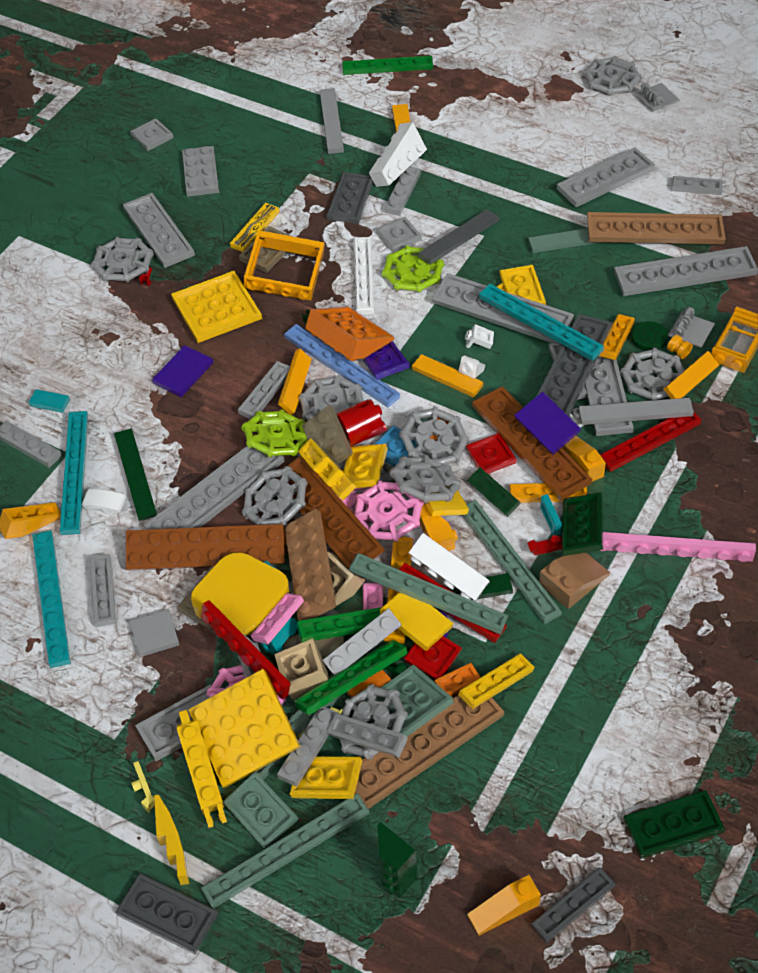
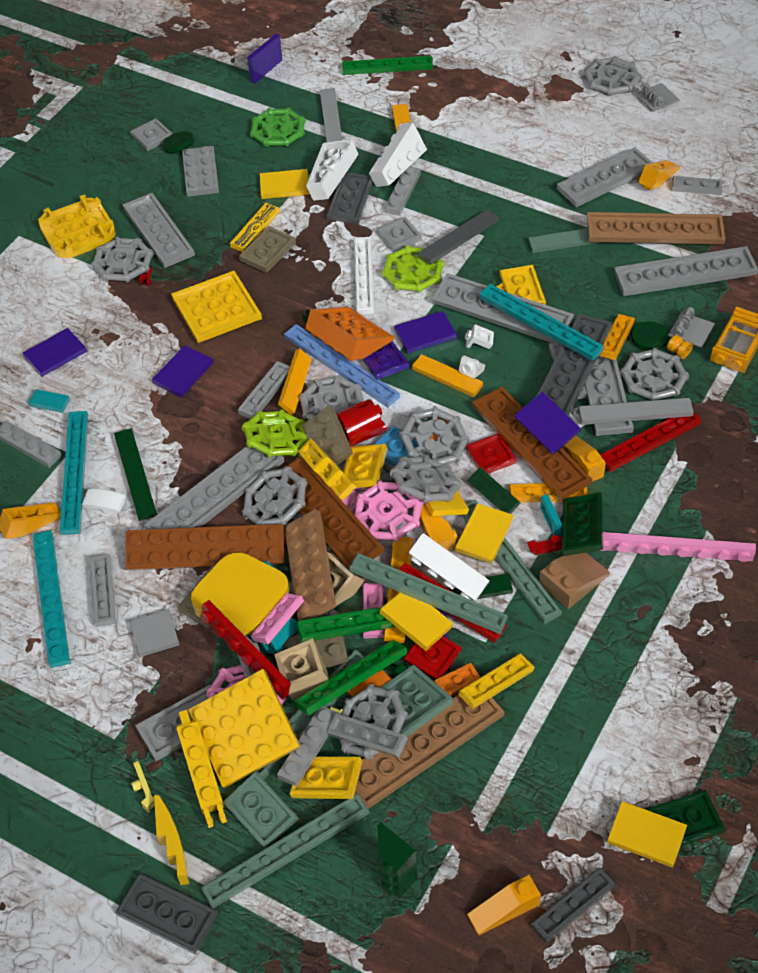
(54, 352): none -> dark purple tile
(77, 227): none -> yellow tile
(177, 141): none -> dark green tile
(265, 58): none -> dark purple tile
(284, 184): none -> yellow tile
(286, 126): none -> bright green plate
(287, 244): light orange window -> none
(330, 167): none -> white wedge
(362, 642): light grey plate -> none
(425, 332): none -> dark purple tile
(484, 533): none -> yellow tile
(647, 834): none -> yellow tile
(657, 173): none -> light orange slope
(691, 376): light orange tile -> none

